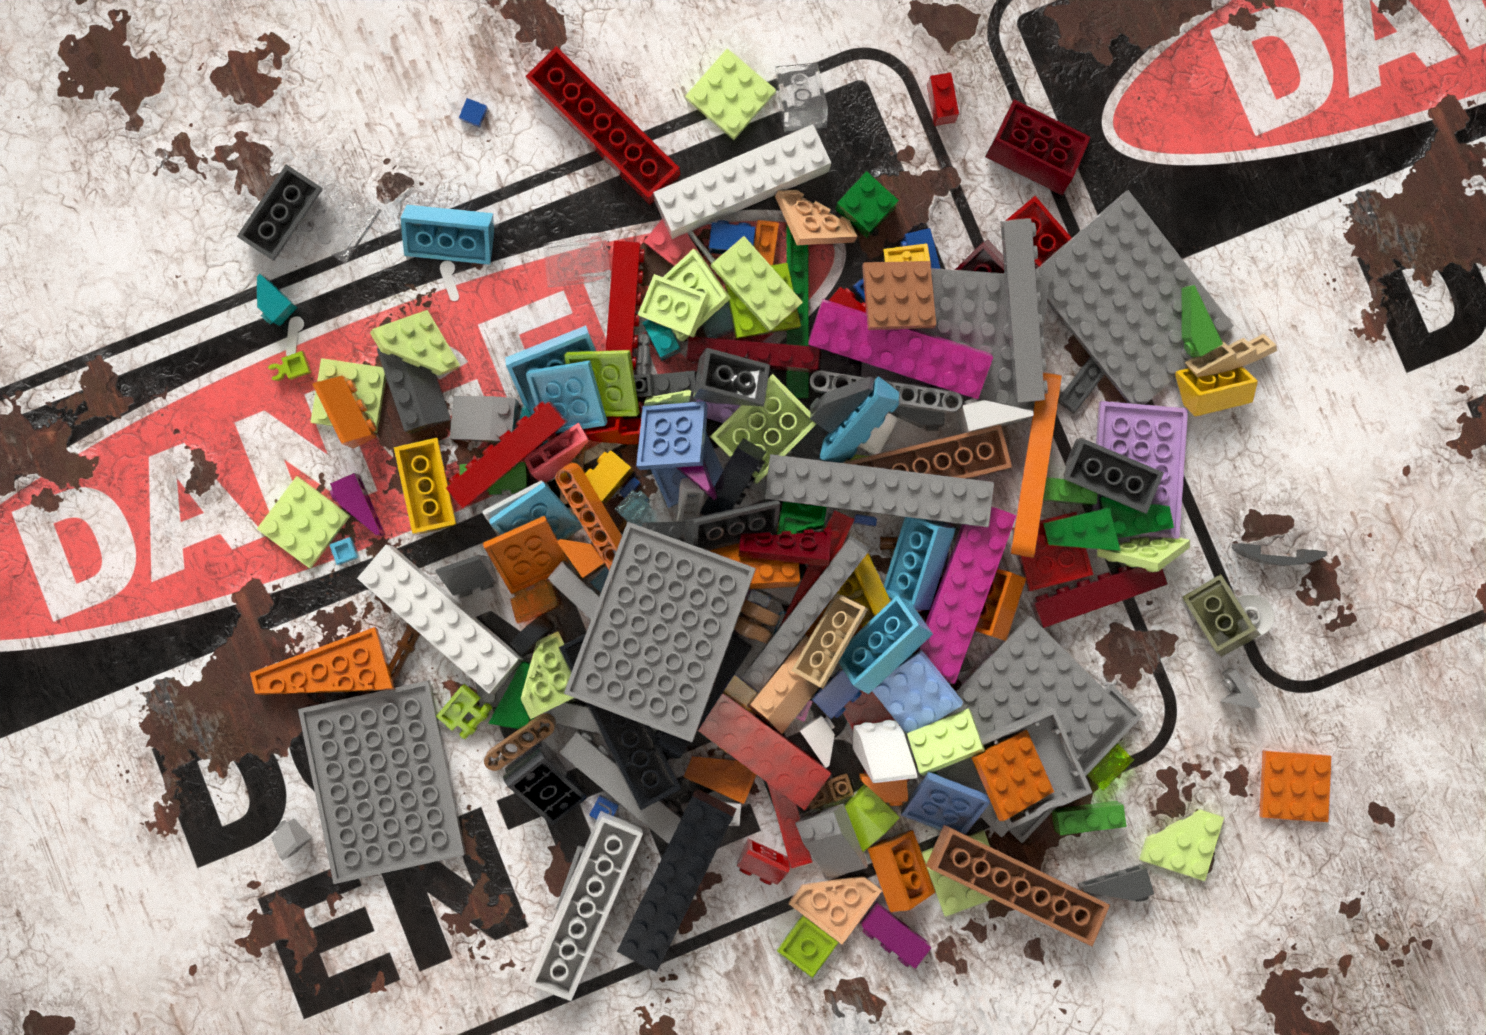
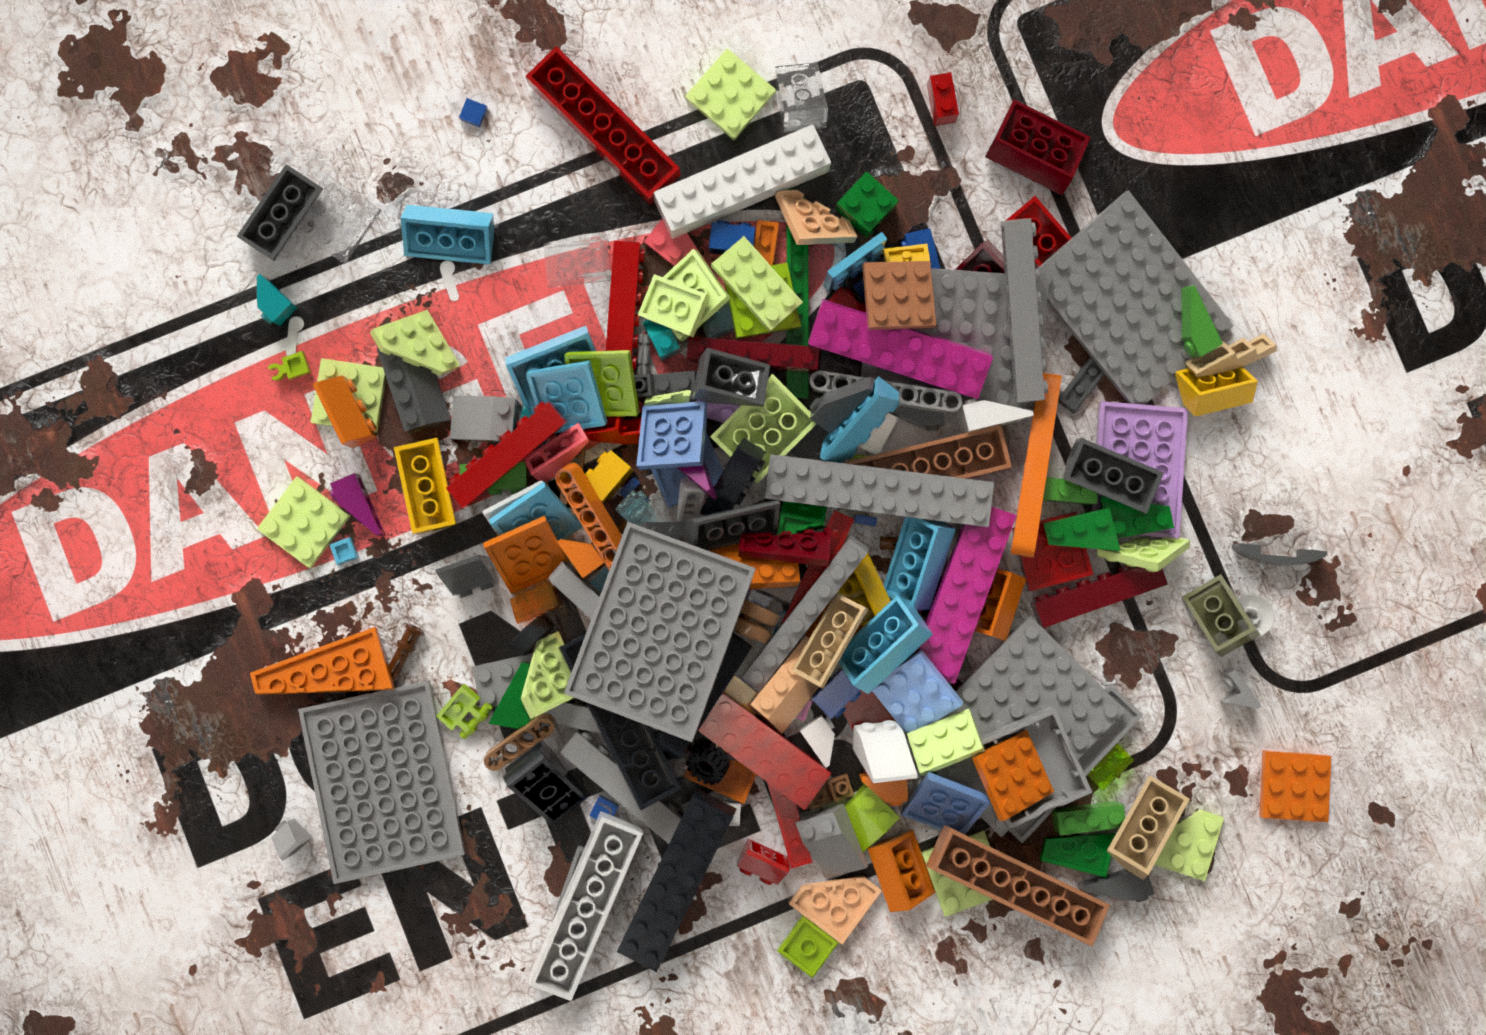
(440, 619): white brick -> none
(701, 247): white piece -> none
(709, 773): none -> black tyre
(852, 265): none -> medium azure plate
(895, 935): magenta brick -> none
(1079, 852): none -> green wing
(1147, 827): none -> tan slope

